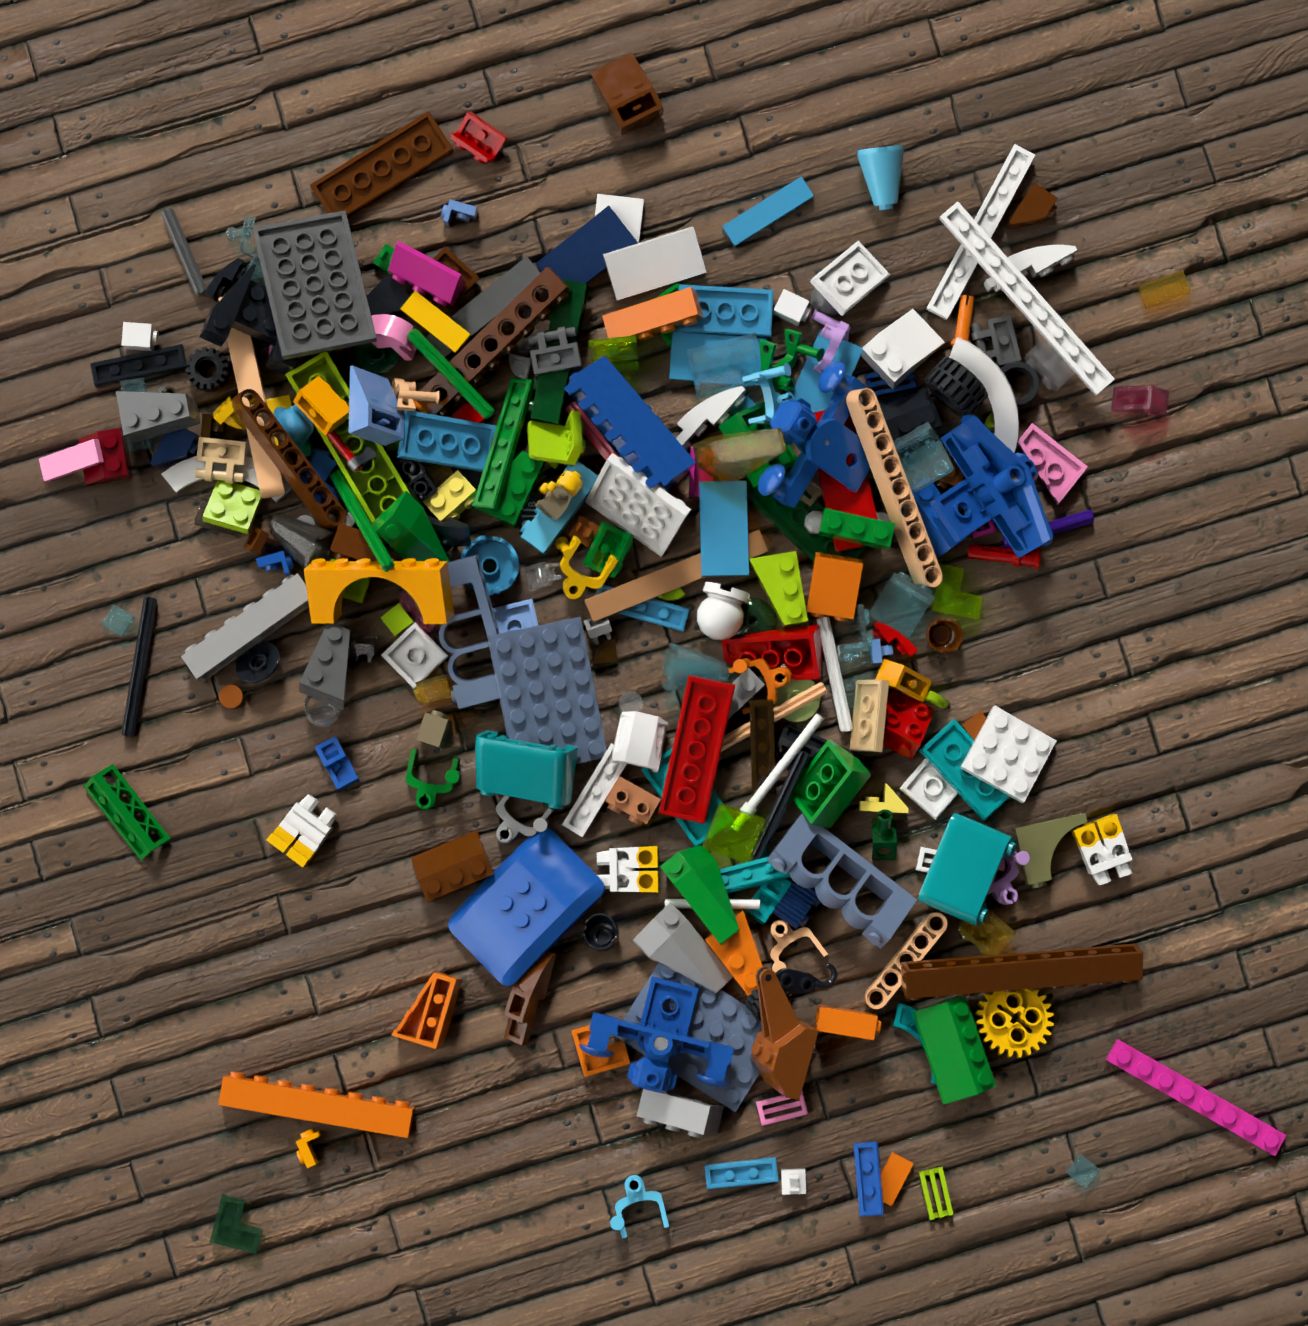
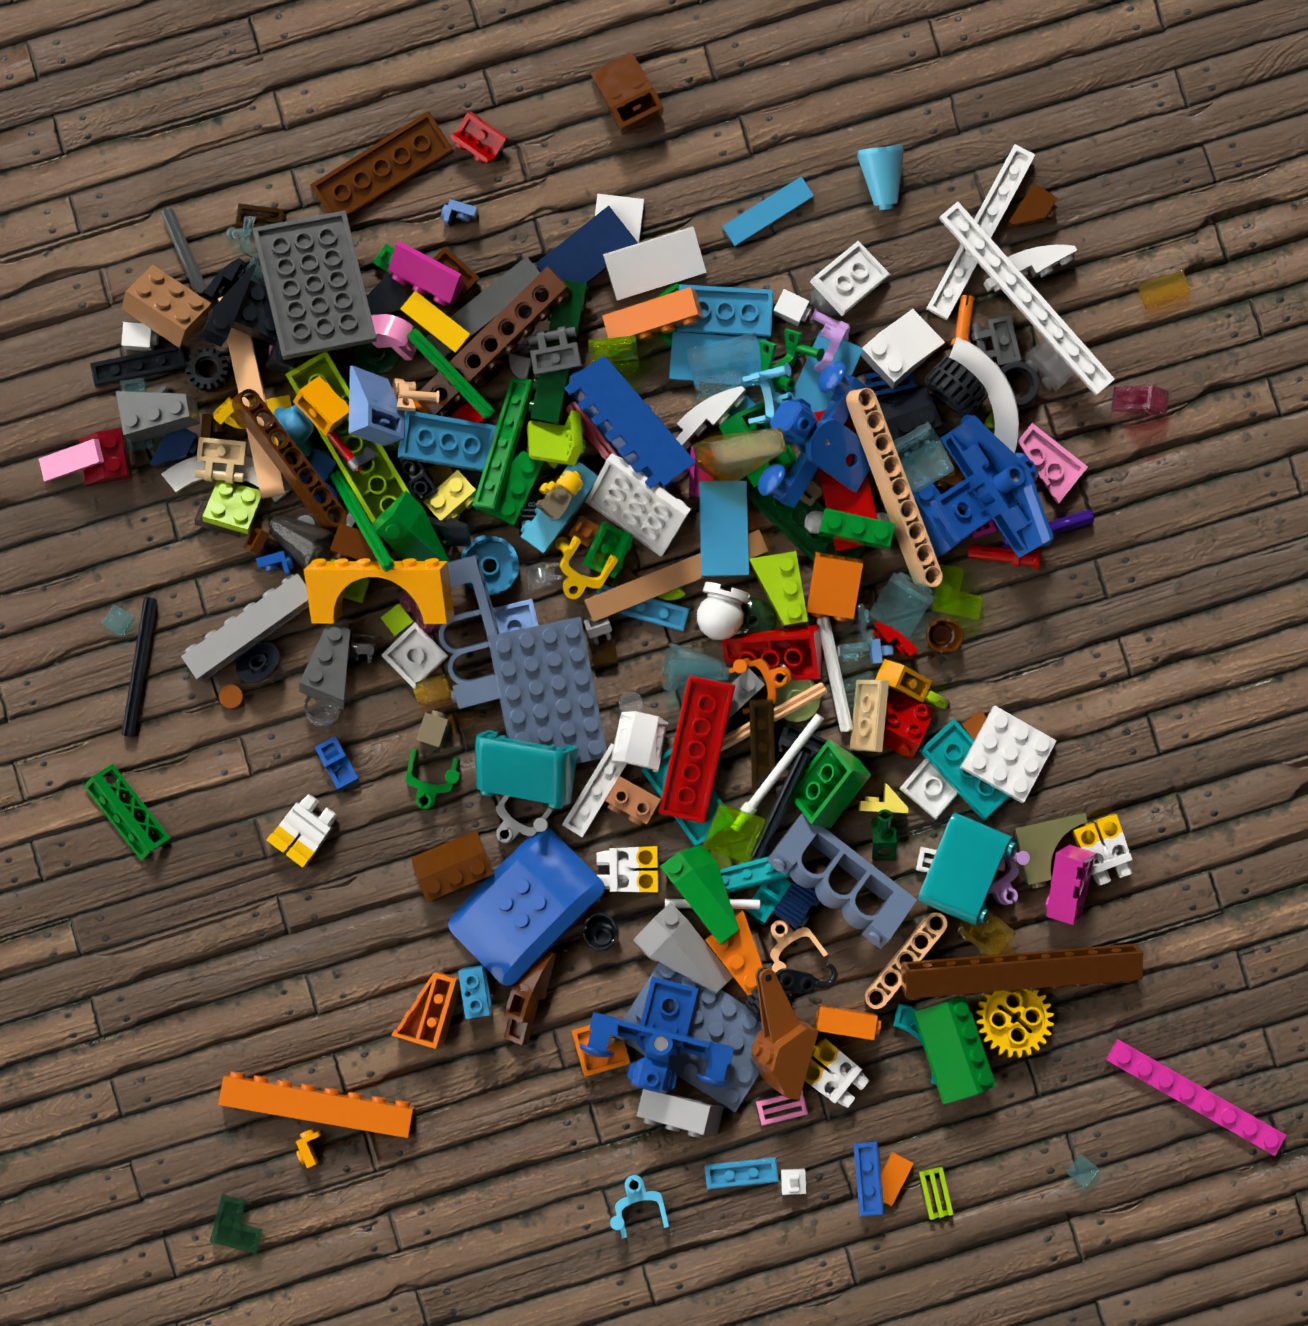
(165, 306): none -> medium nougat brick
(281, 212): none -> dark brown tile
(476, 982): none -> dark azure window
(839, 1075): none -> white hips
(1070, 884): none -> dark pink wedge

